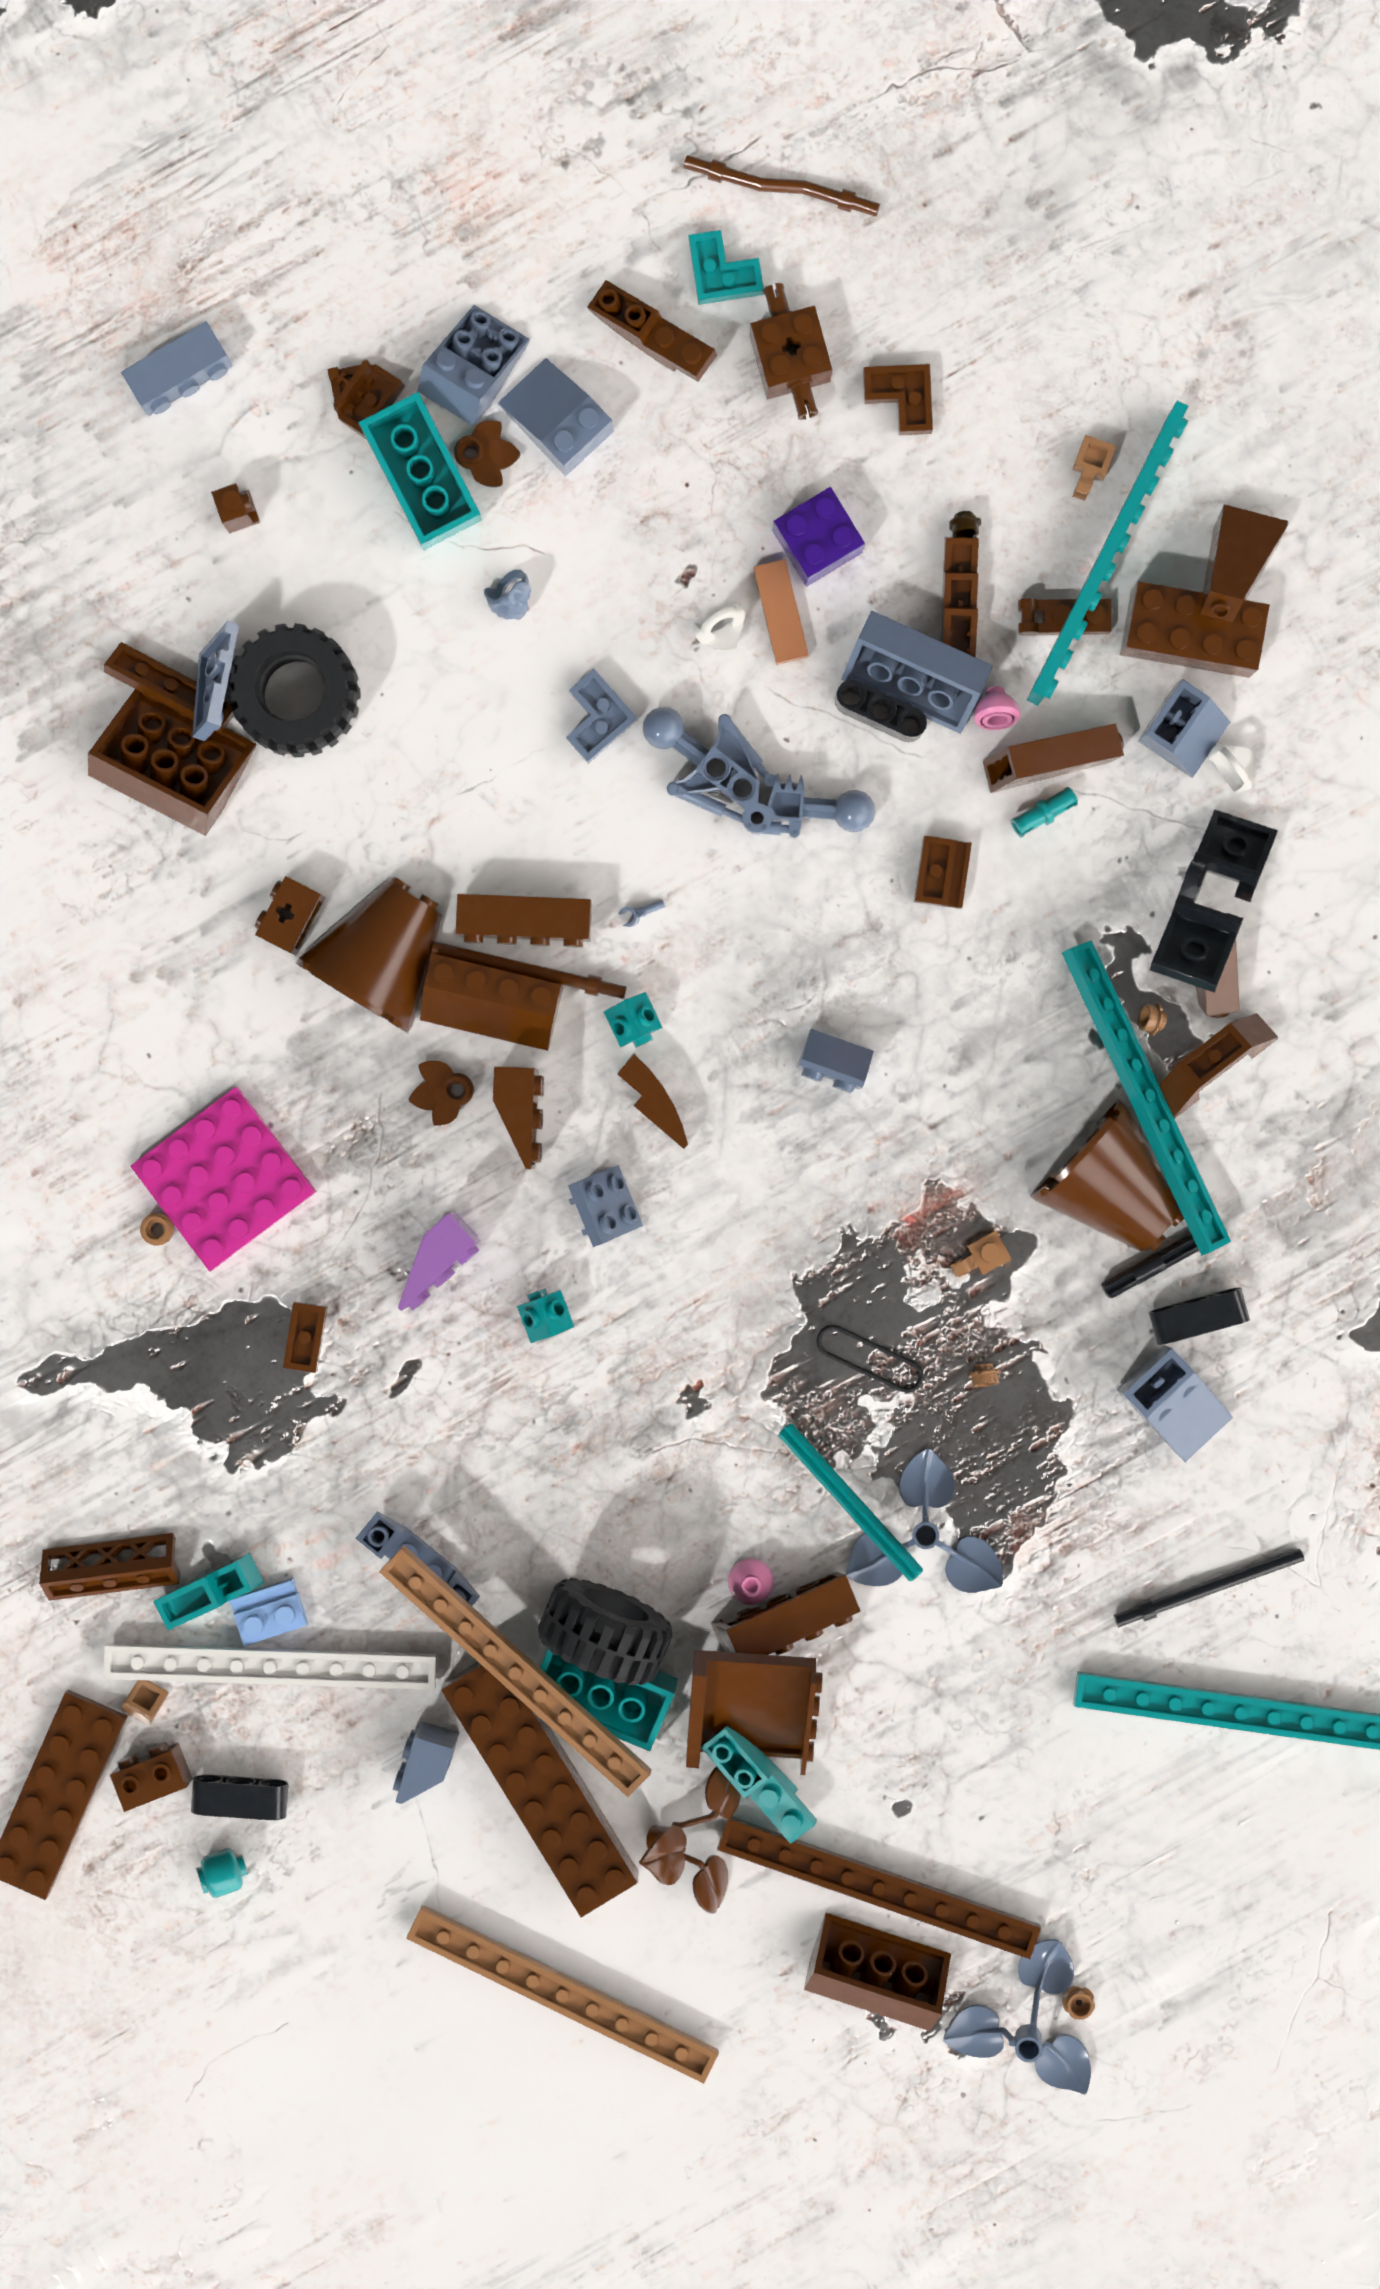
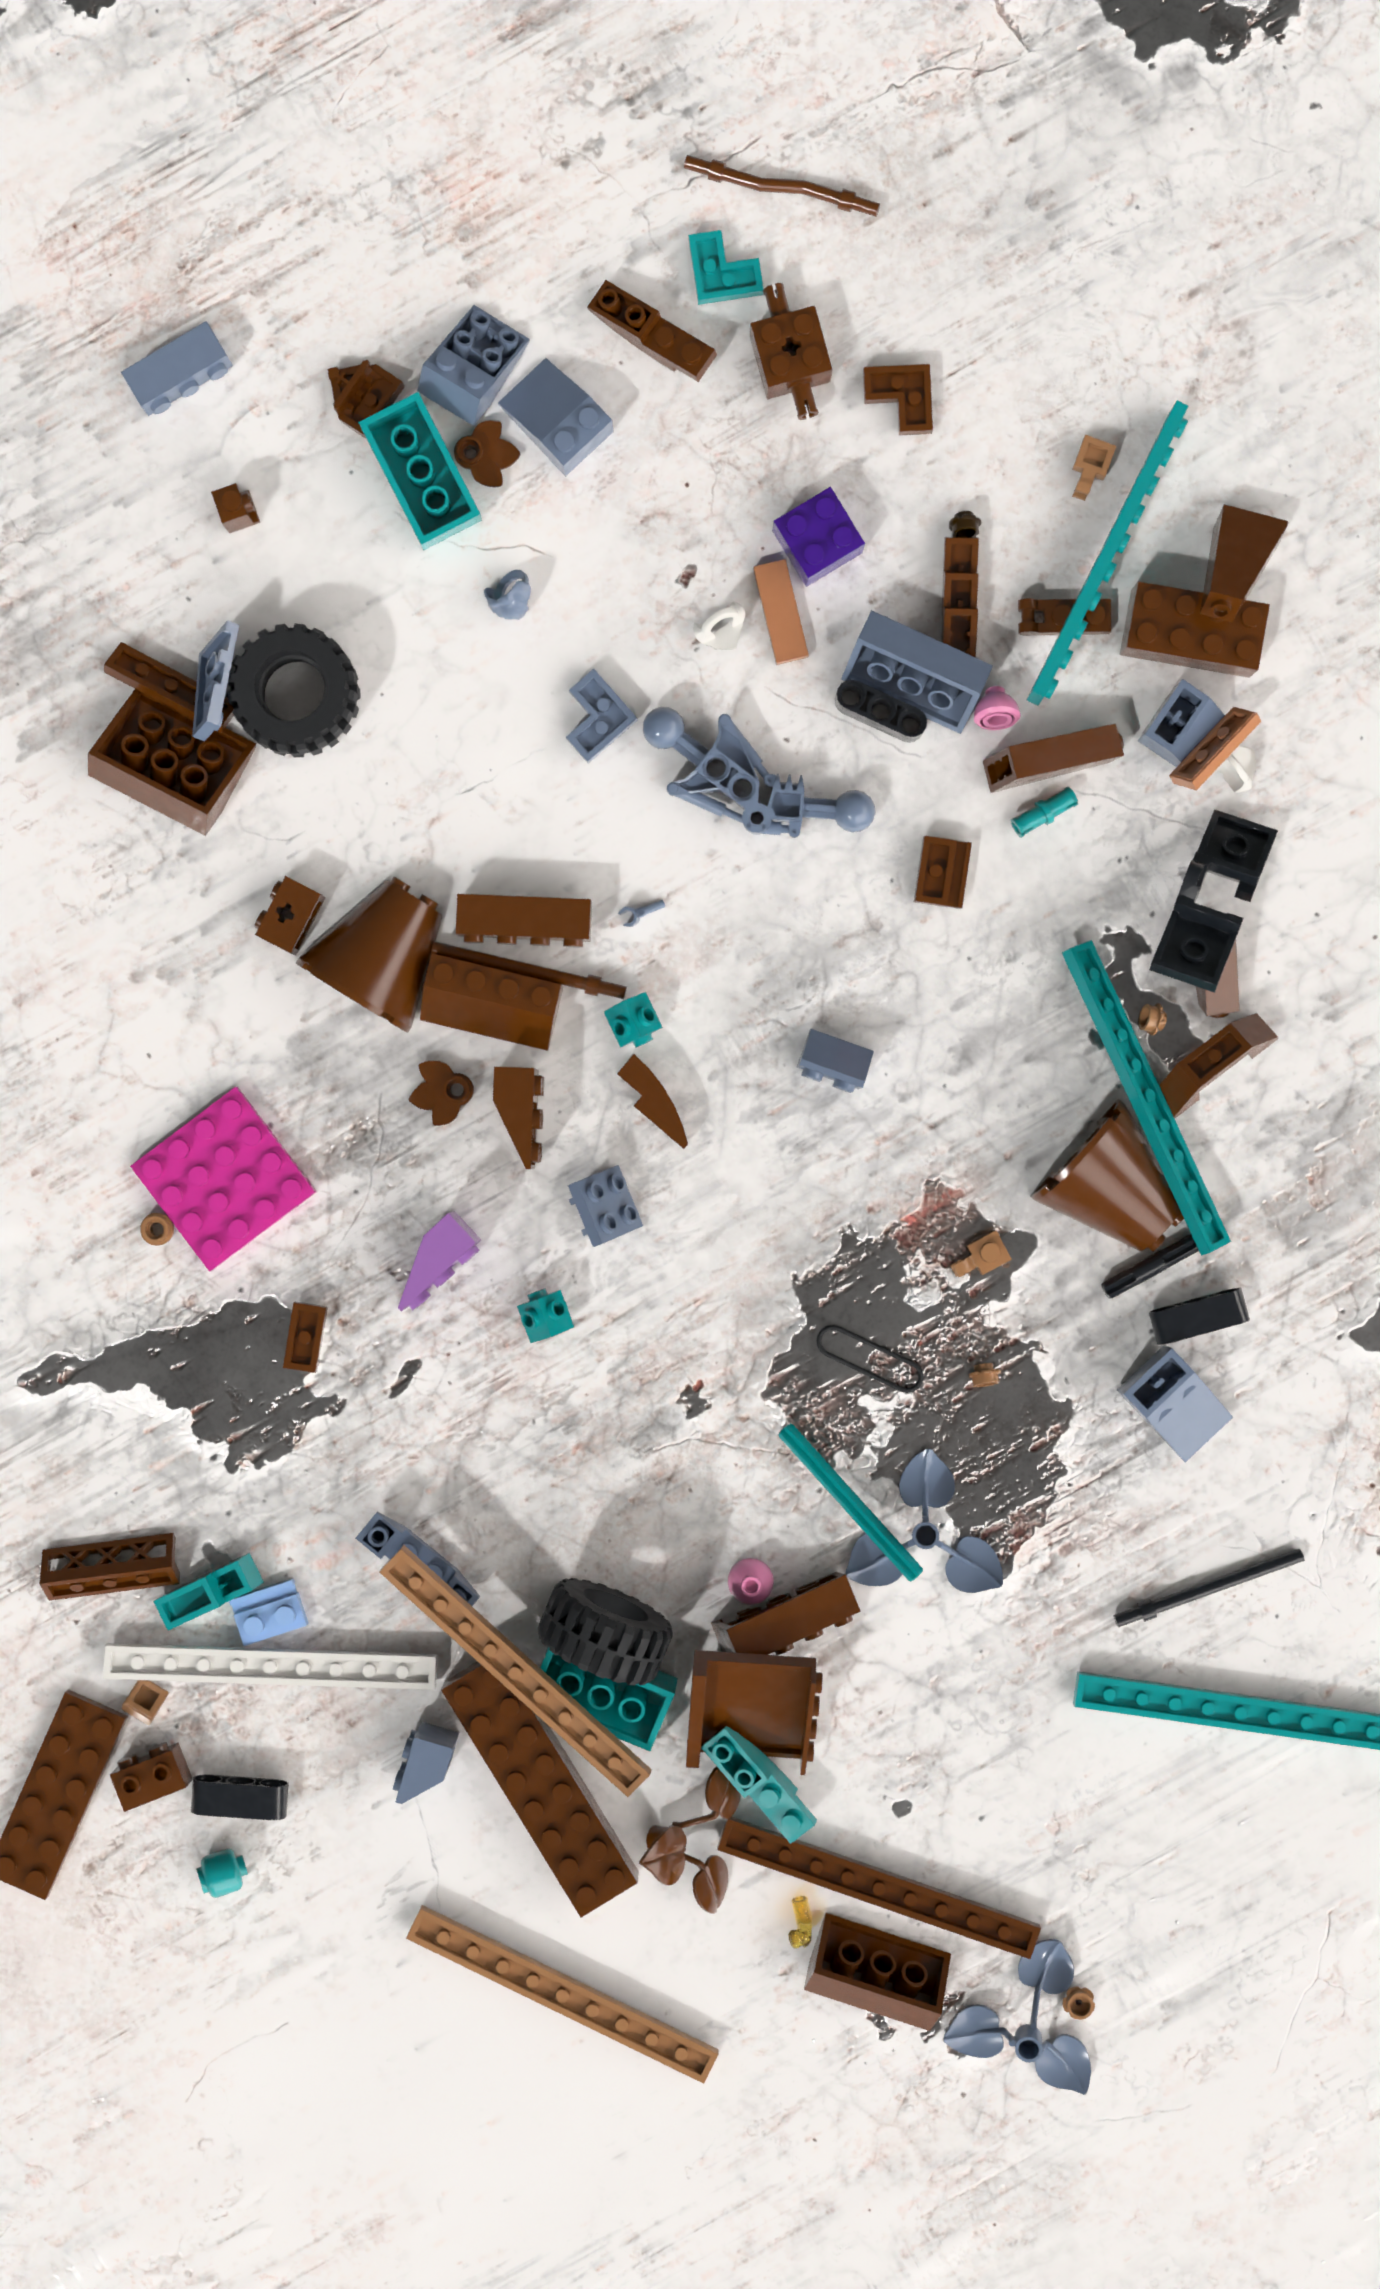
(803, 1918): none -> clear yellow arm
(1215, 748): none -> nougat tile

